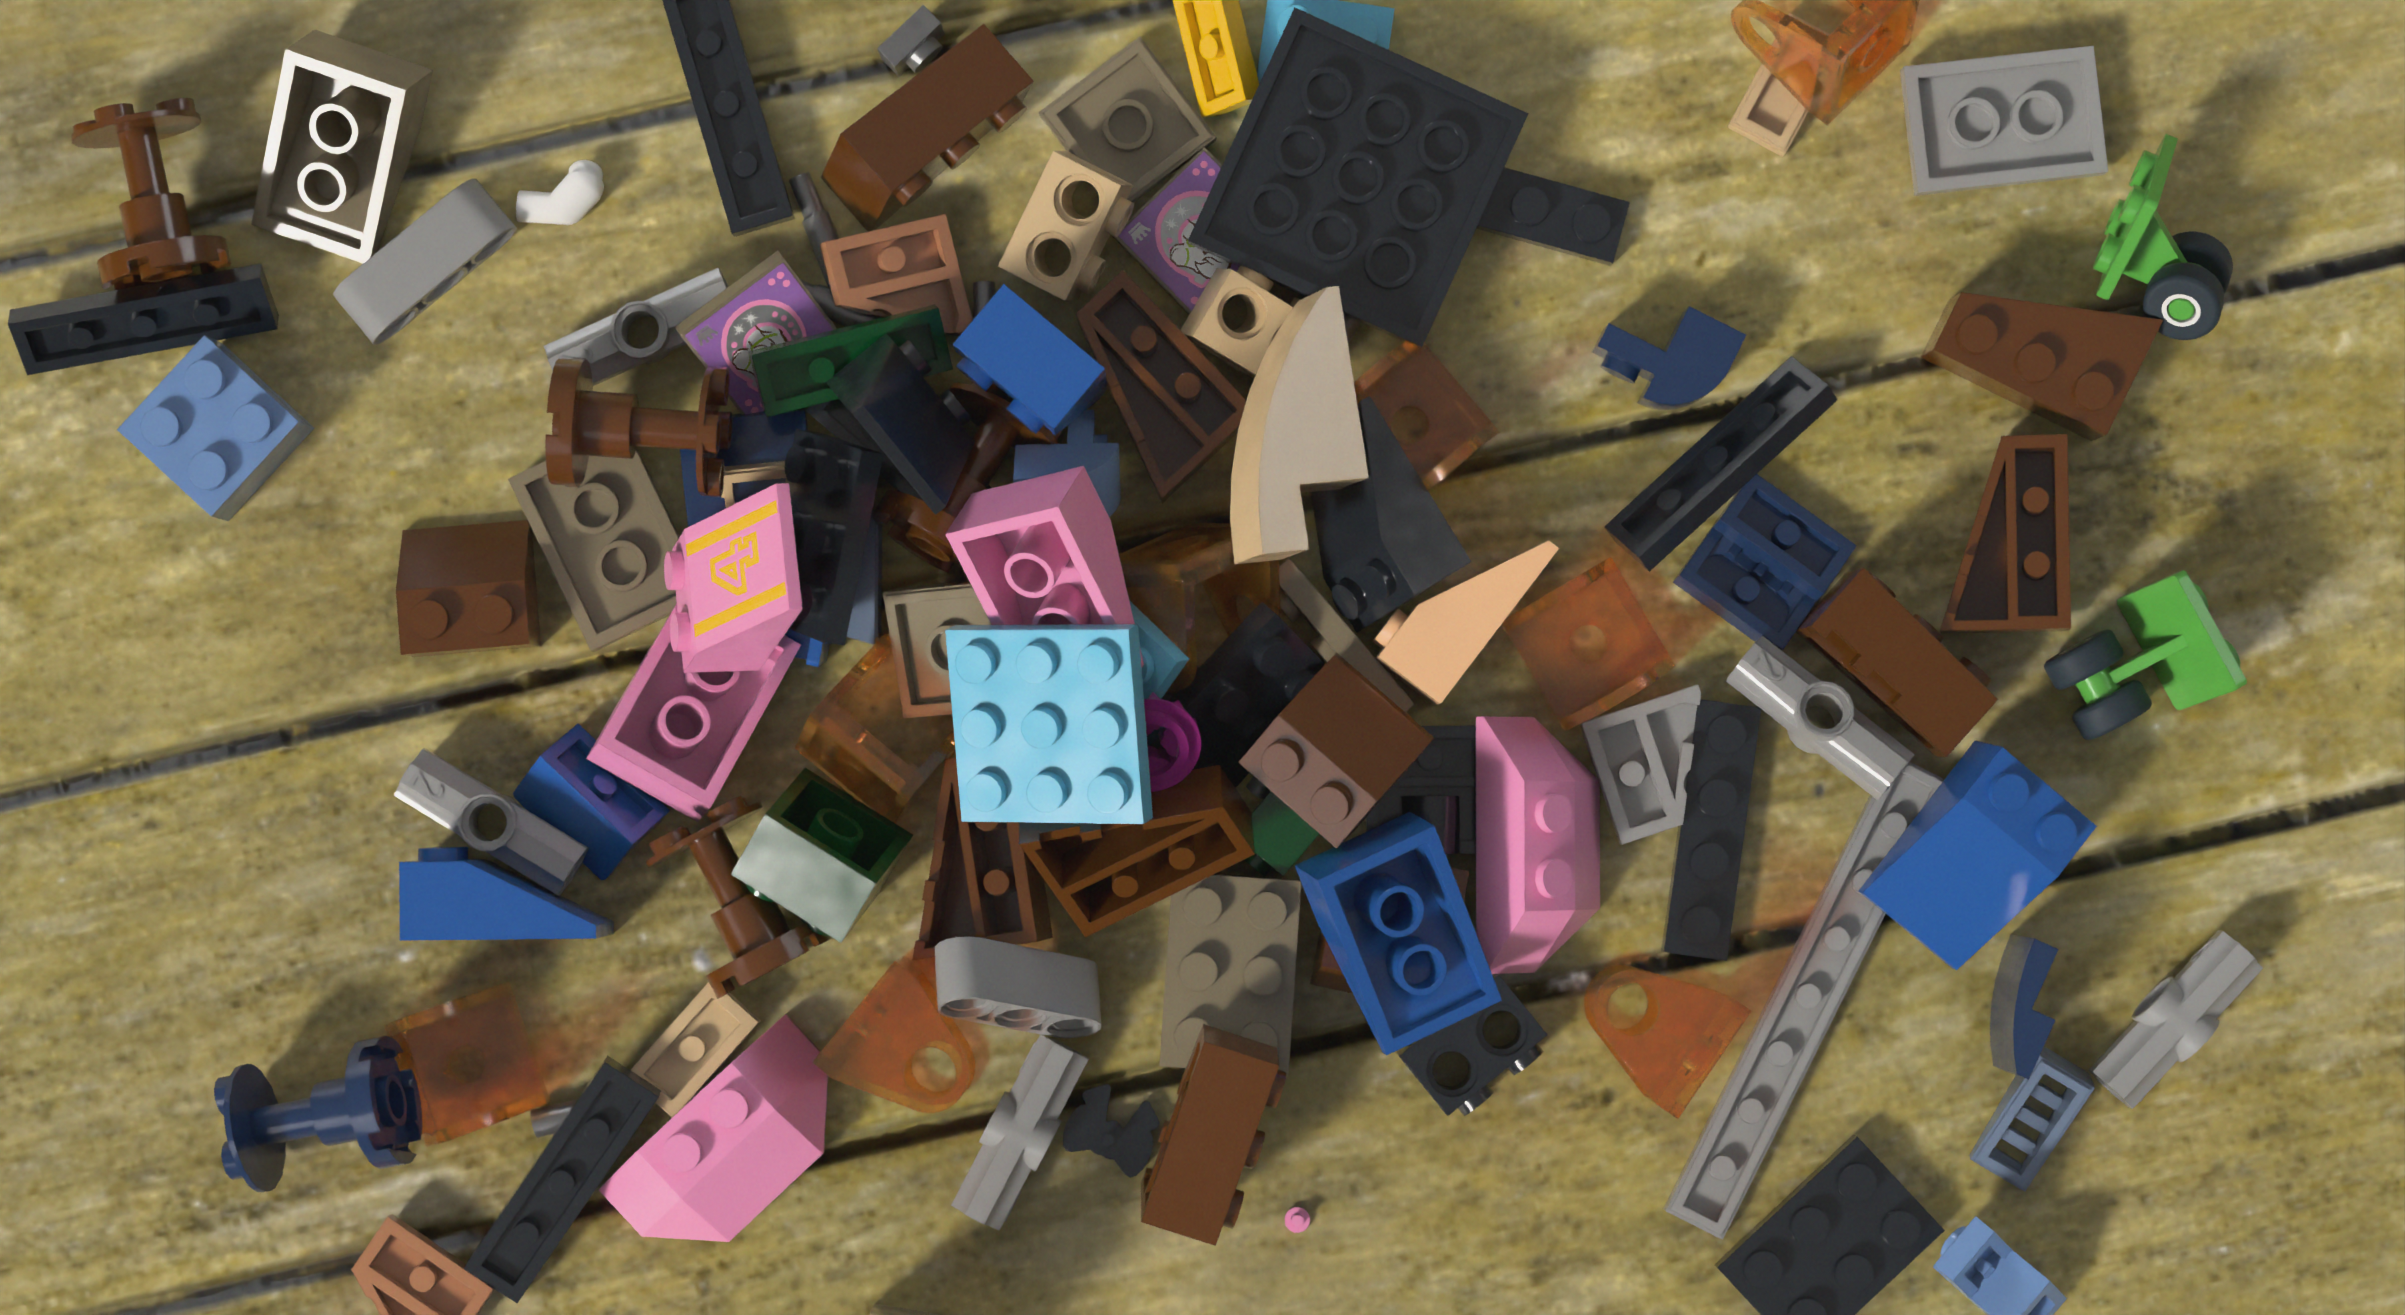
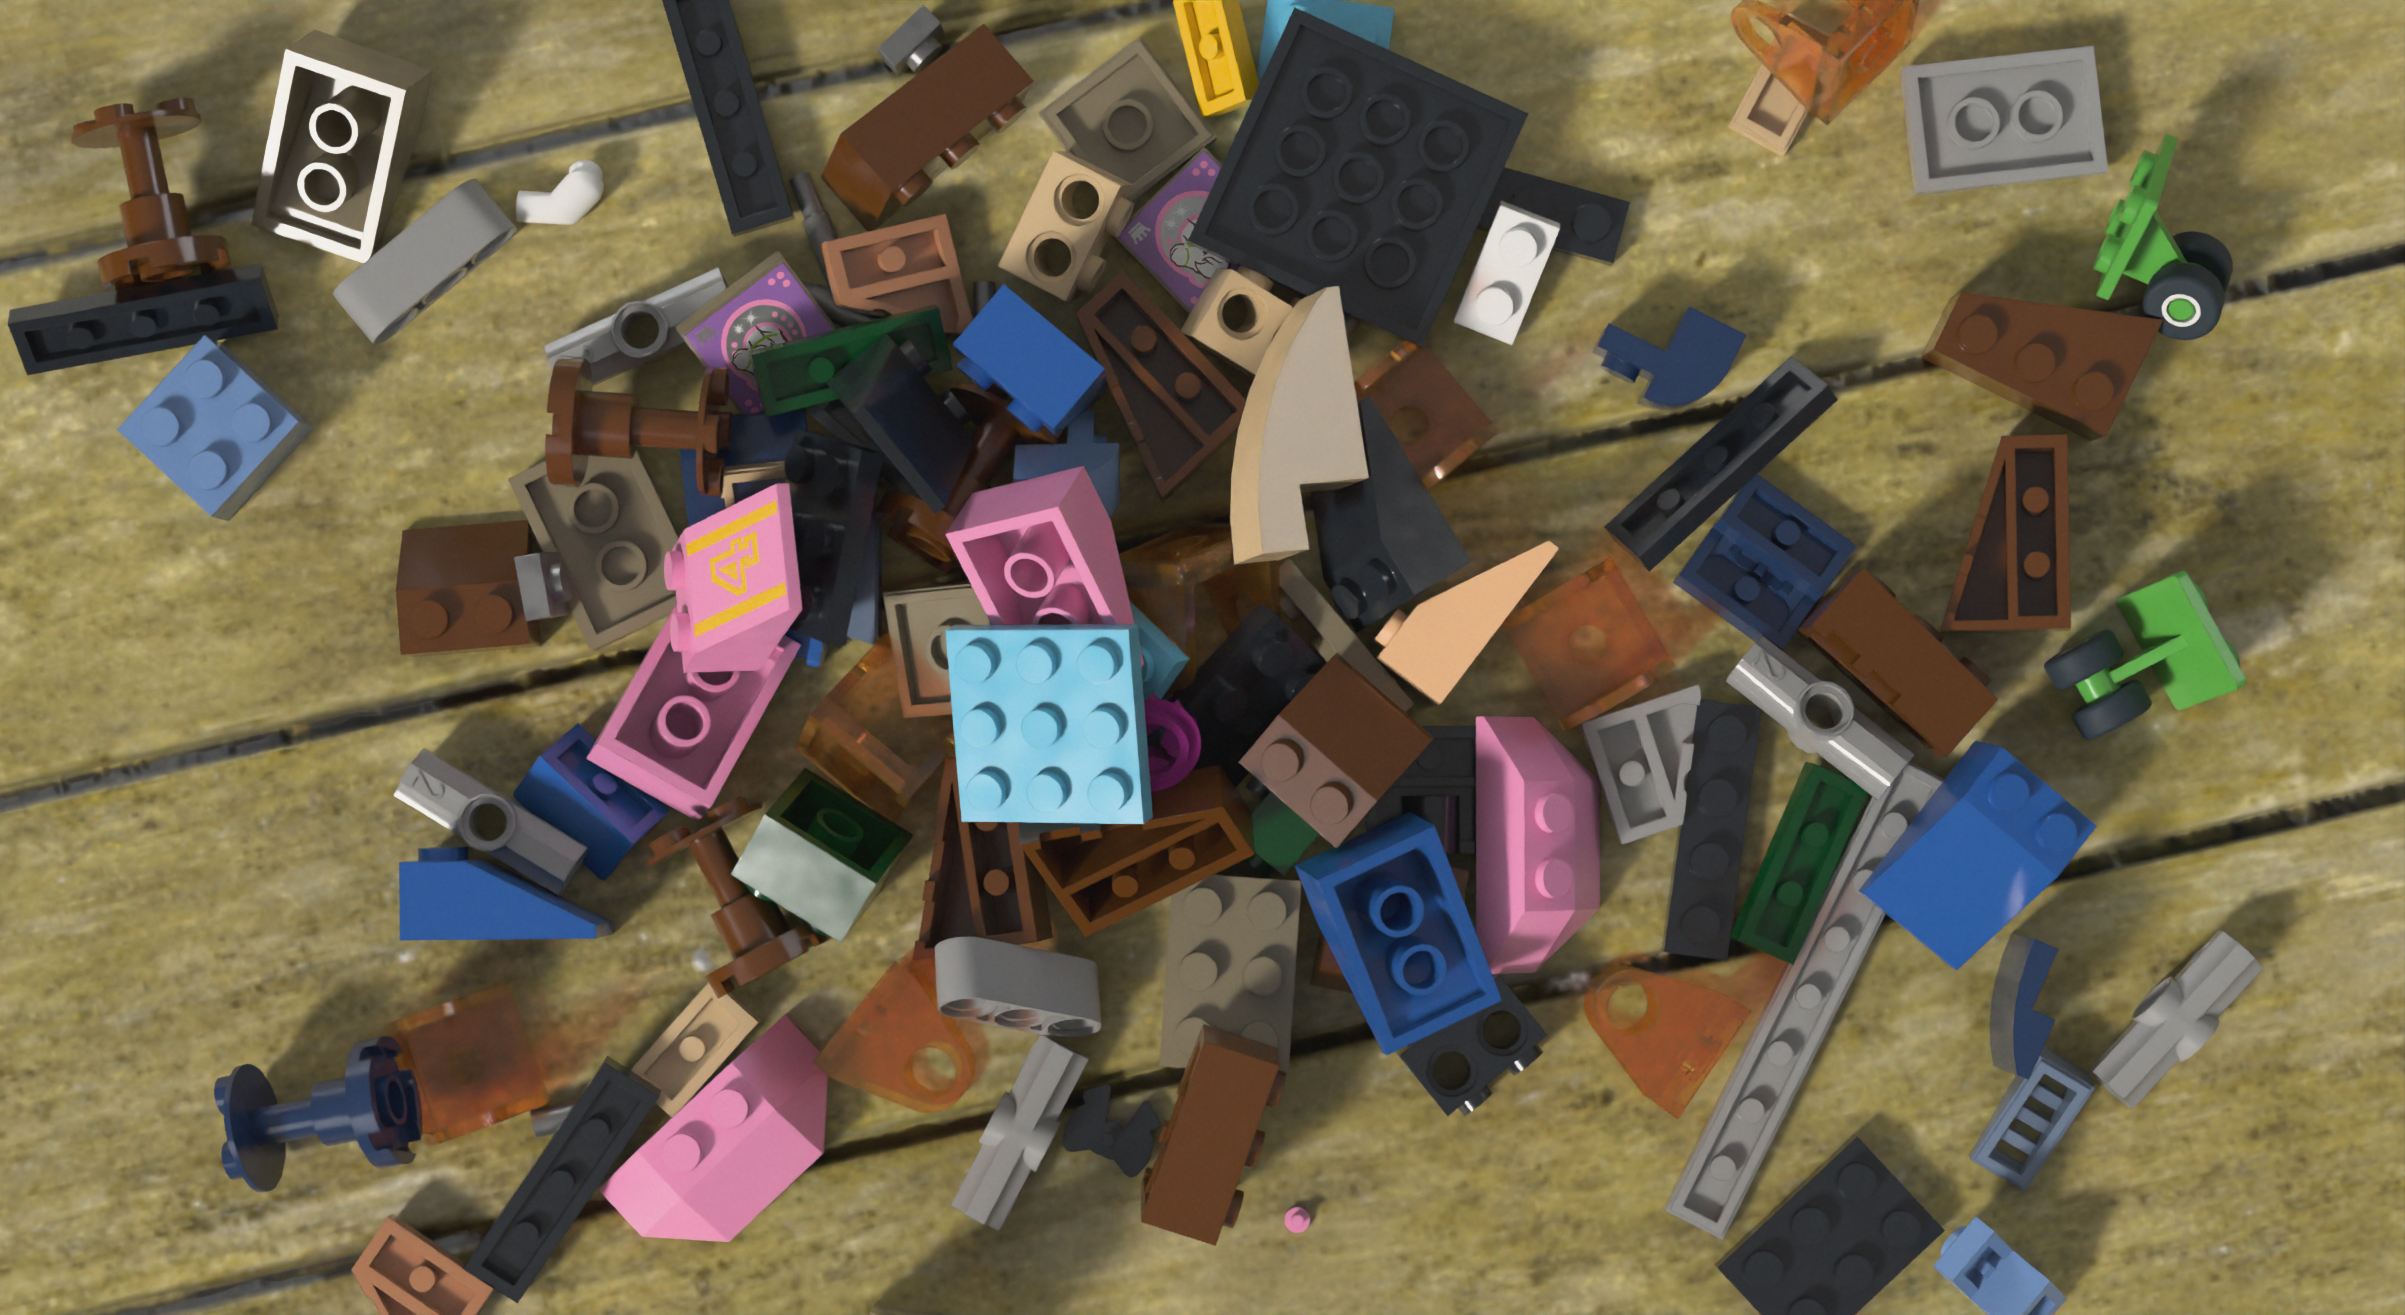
(543, 585): none -> flat silver plate
(1506, 272): none -> white plate
(1799, 863): none -> dark green plate

